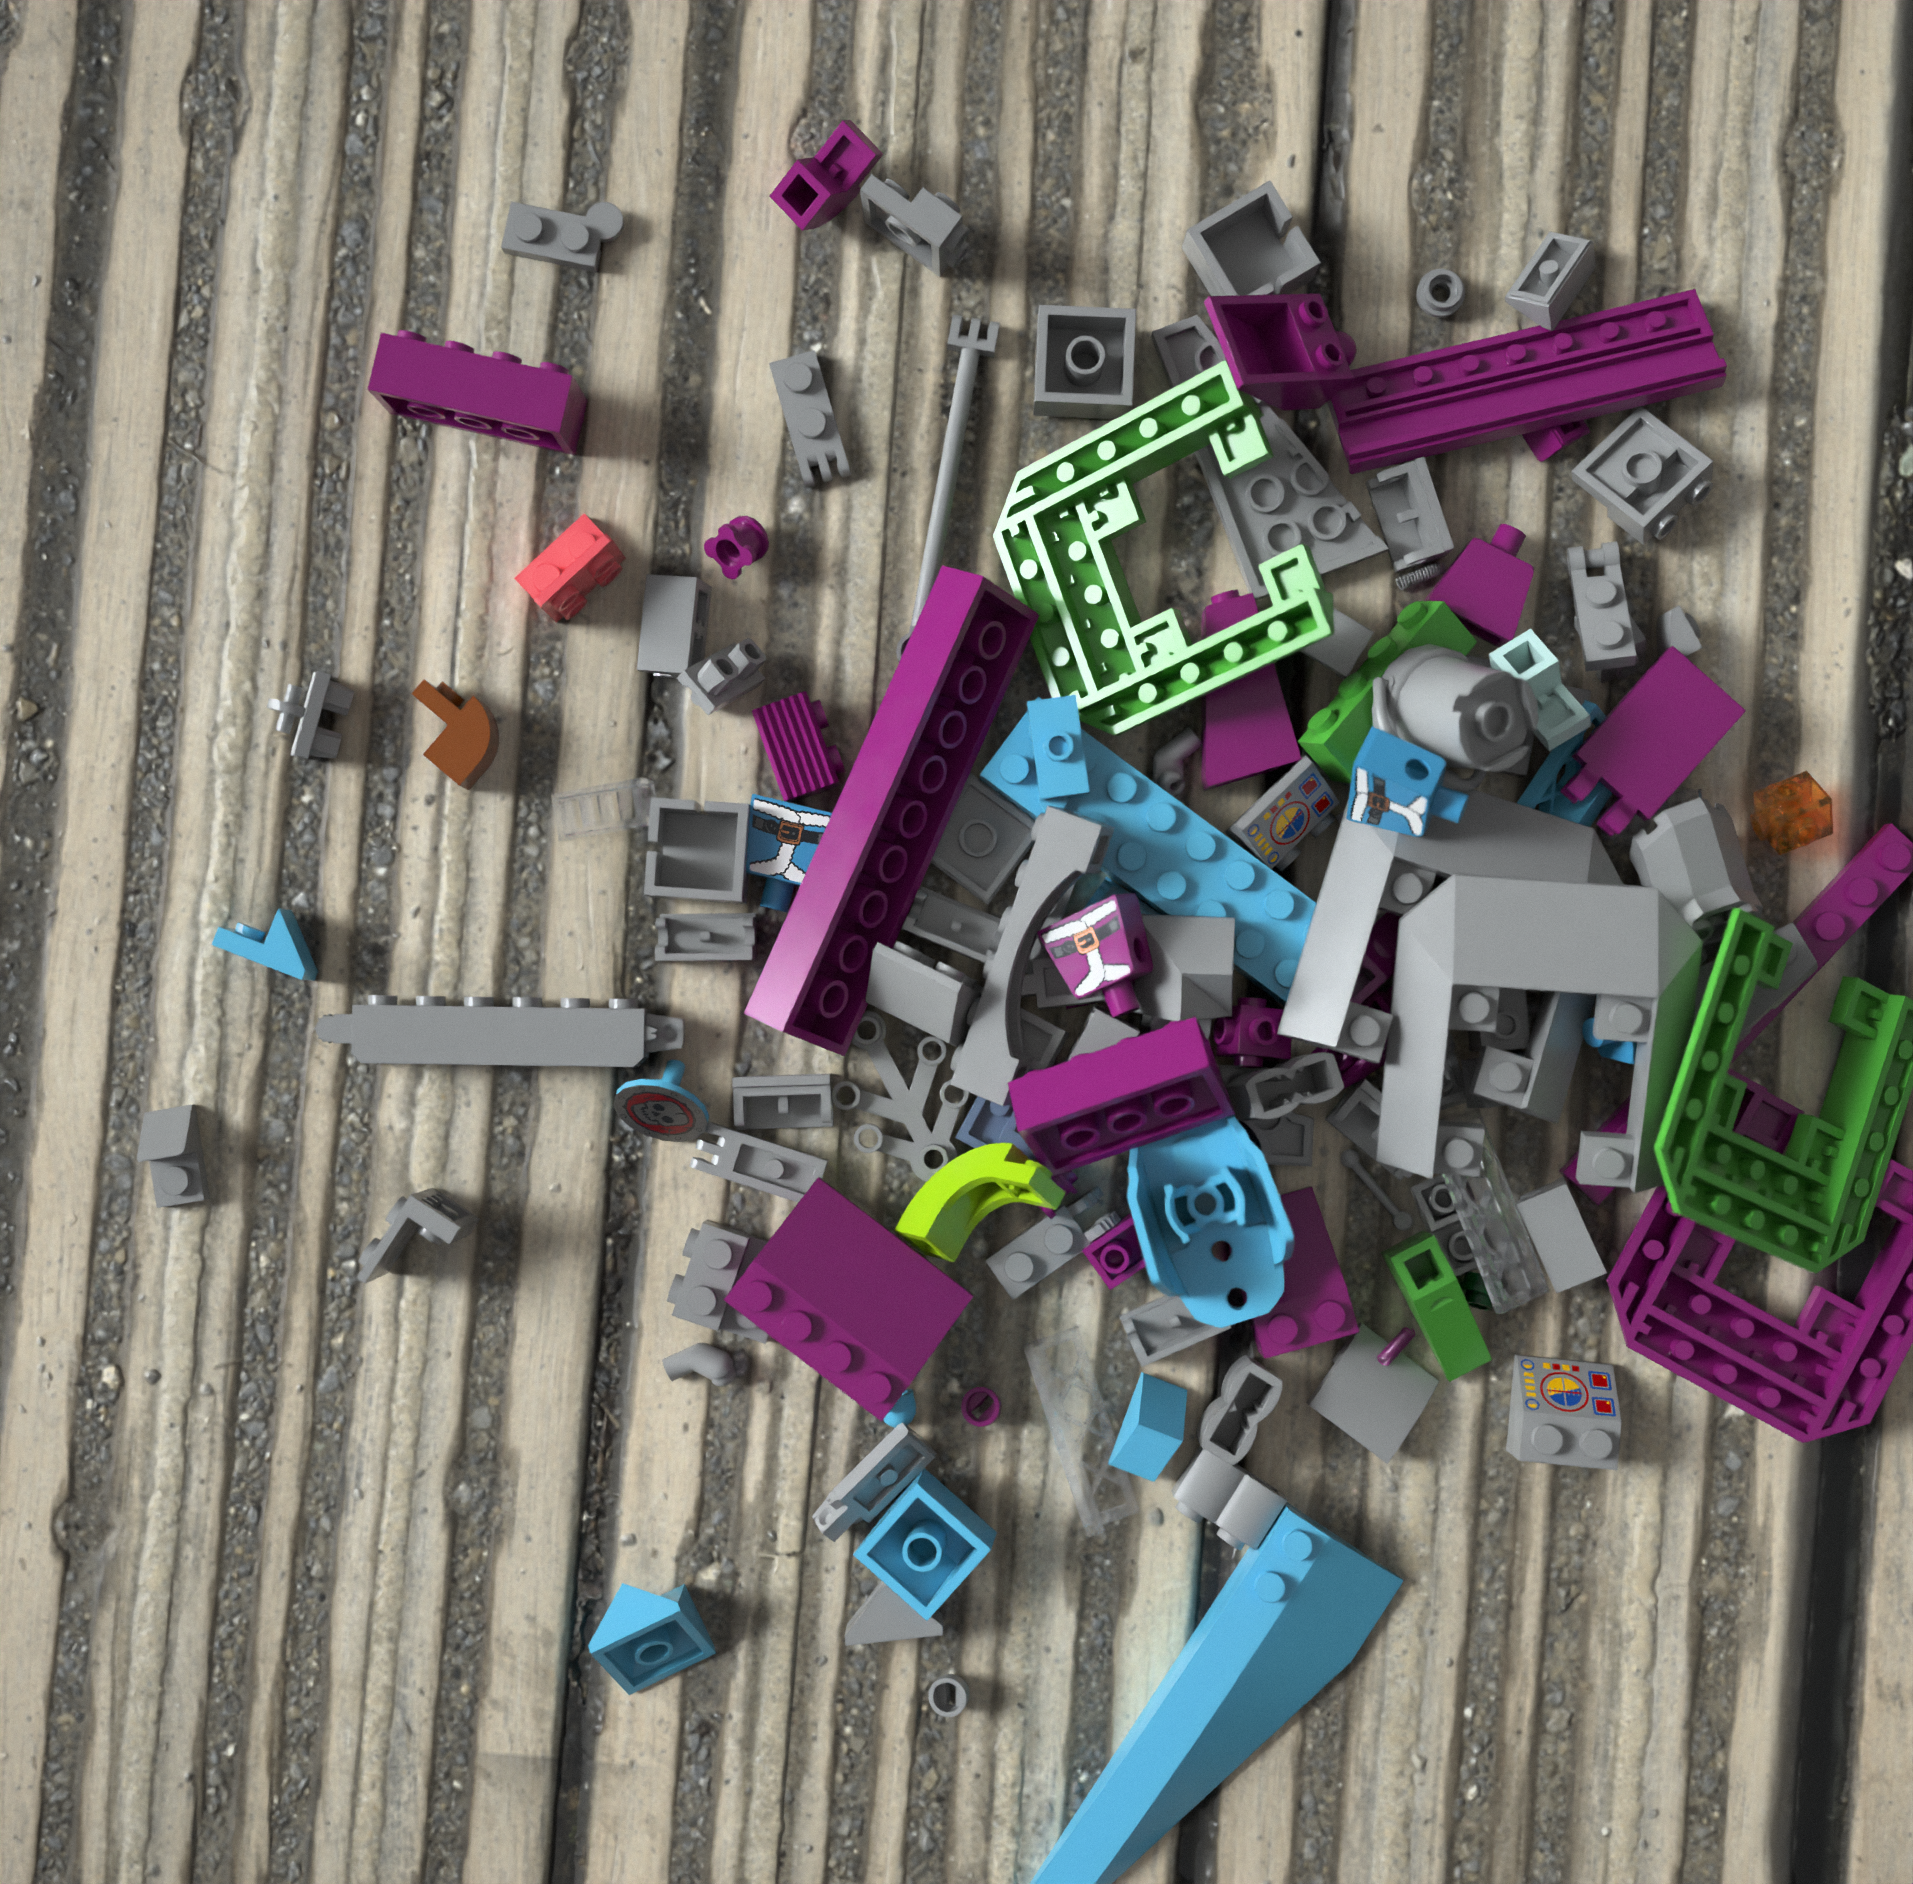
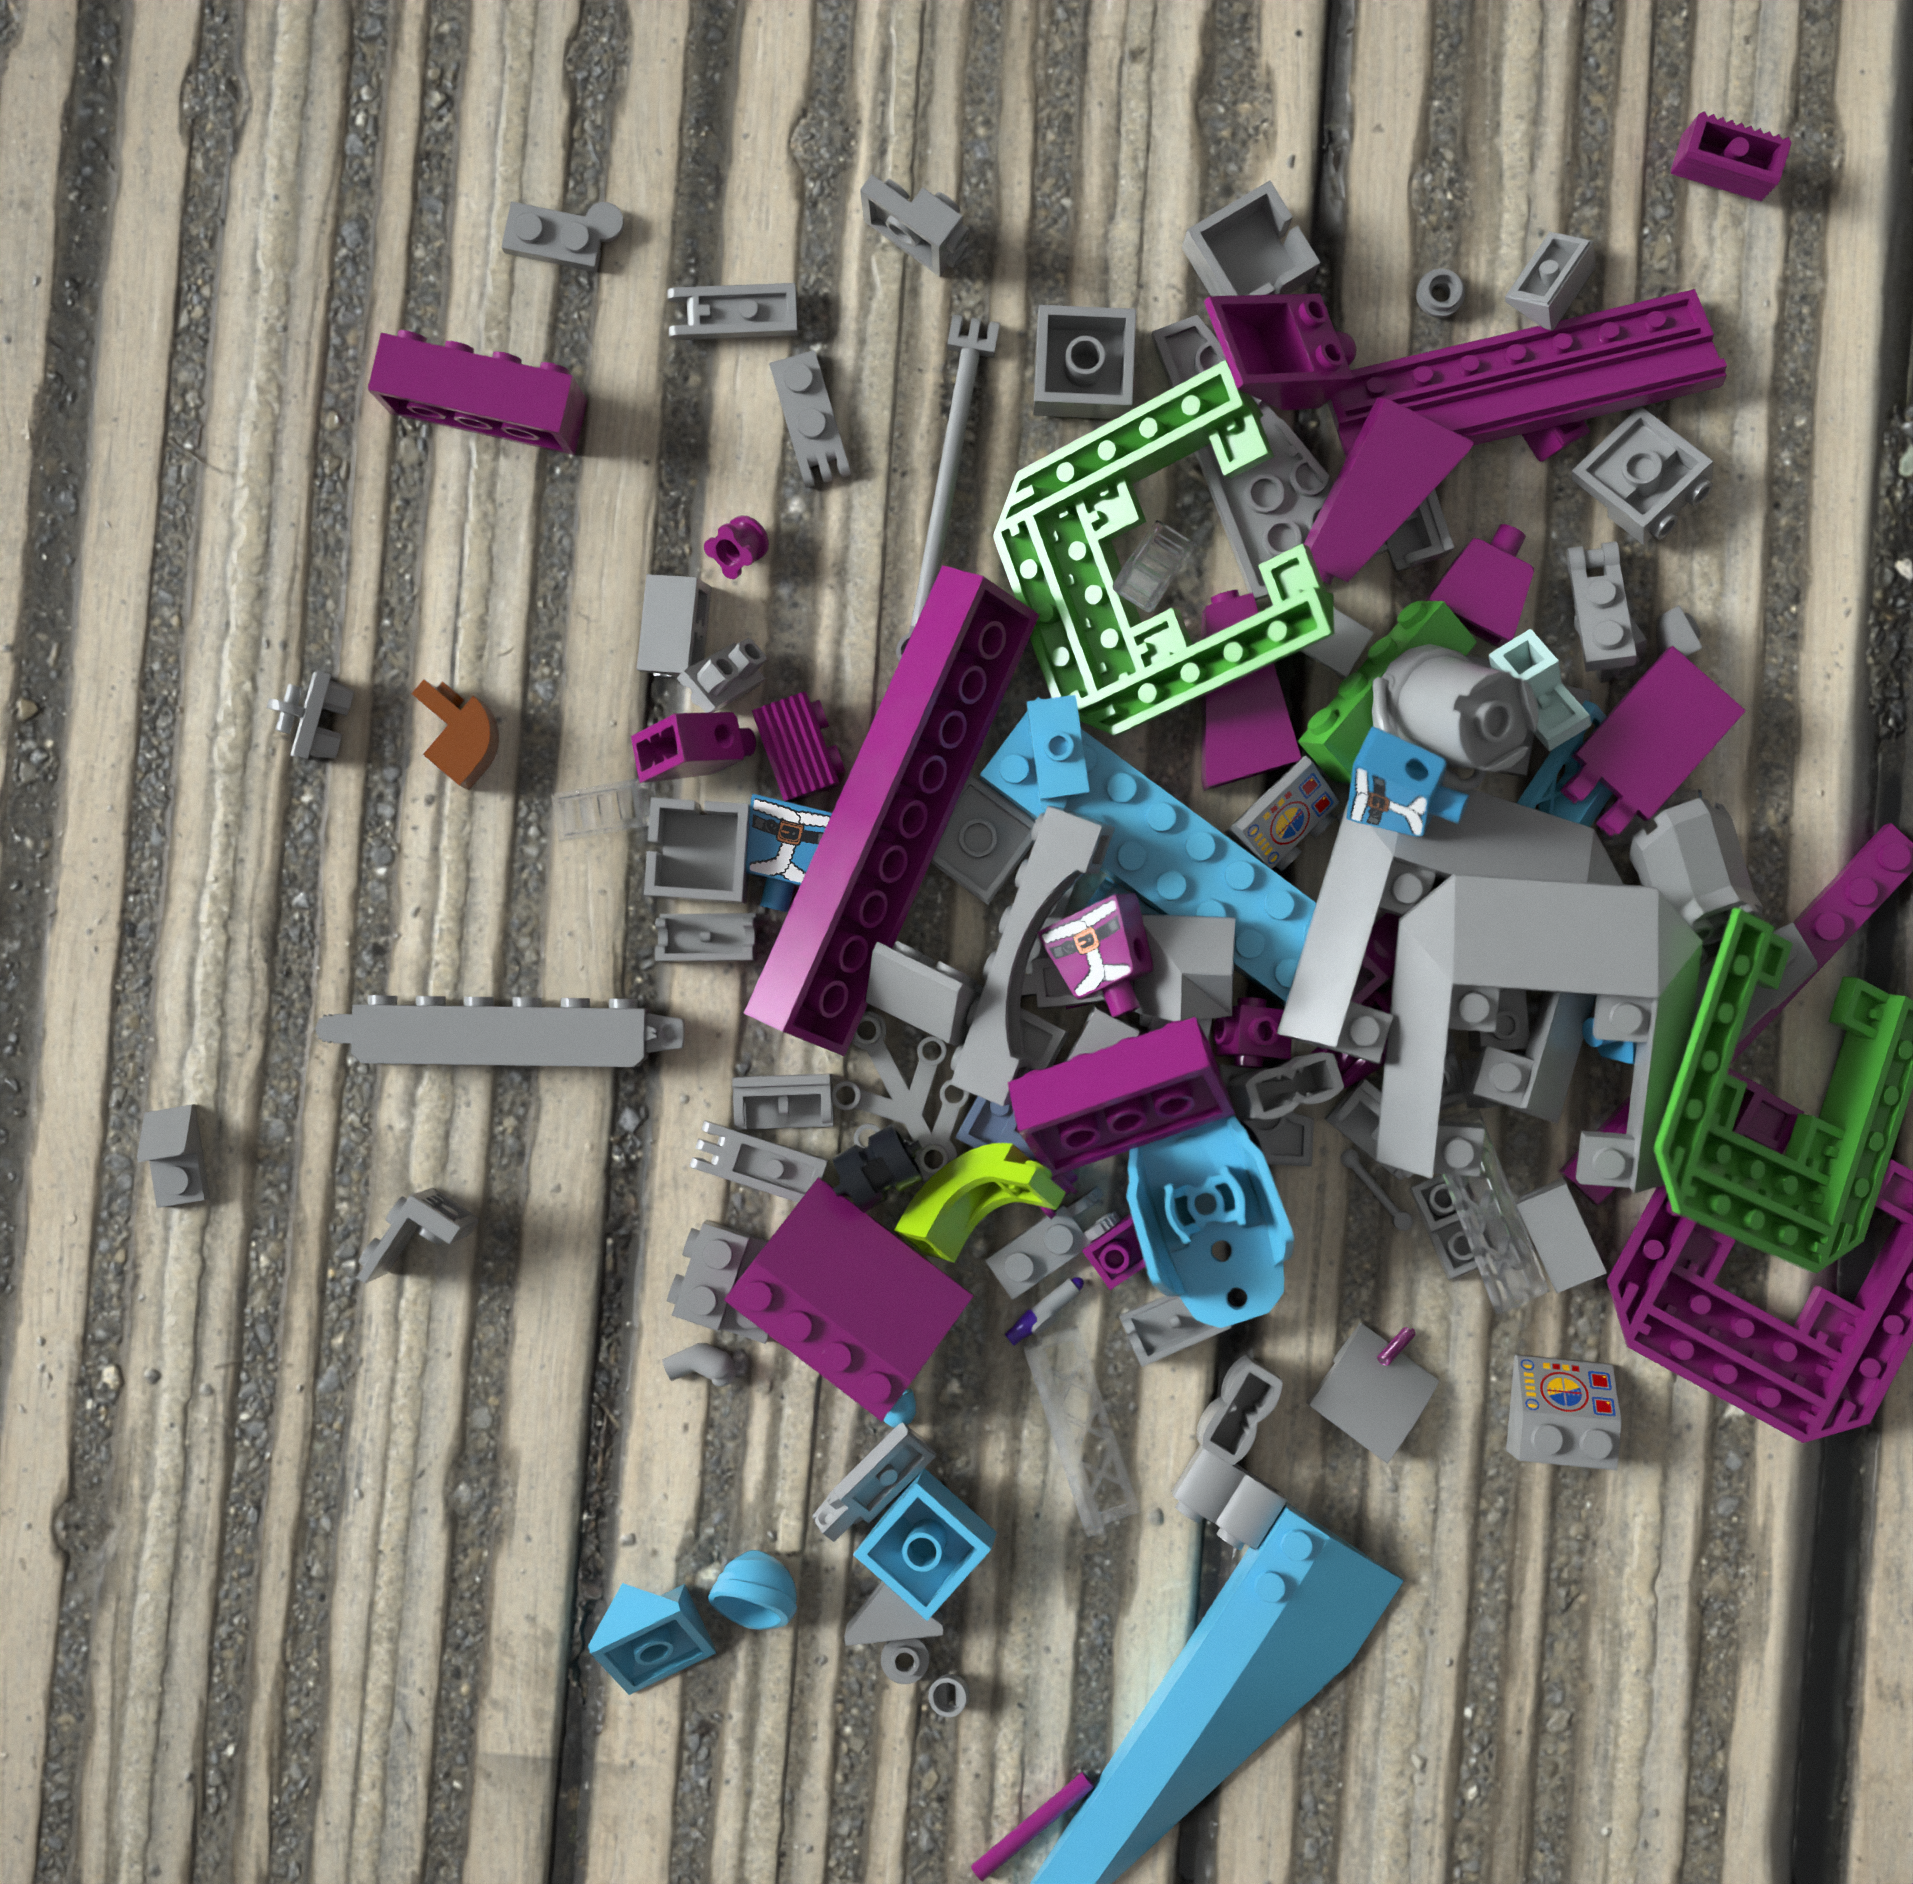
(282, 950): medium azure slope -> none
(571, 569): coral bracket -> none
(662, 1107): shield -> none
(704, 744): none -> magenta torso
(736, 311): none -> light grey hinge
(755, 1592): none -> medium azure hat
(828, 182): magenta brick -> none
(876, 1169): none -> black wheel
(911, 1674): none -> light grey plate
(953, 925): light grey hinge -> none
(974, 1399): magenta hinge -> none
(1032, 1826): none -> magenta bar
(1043, 1314): none -> light grey piece
(1150, 1428): medium azure slope -> none
(1151, 568): none -> clear slope
(1169, 761): light grey arm -> none
(1315, 1293): magenta slope -> none
(1380, 485): none -> magenta slope
(1414, 576): light grey leg -> none
(1437, 1303): bright green slope -> none
(1476, 1292): dark green plate -> none
(1731, 156): none -> magenta brick
(1792, 813): clear orange brick -> none

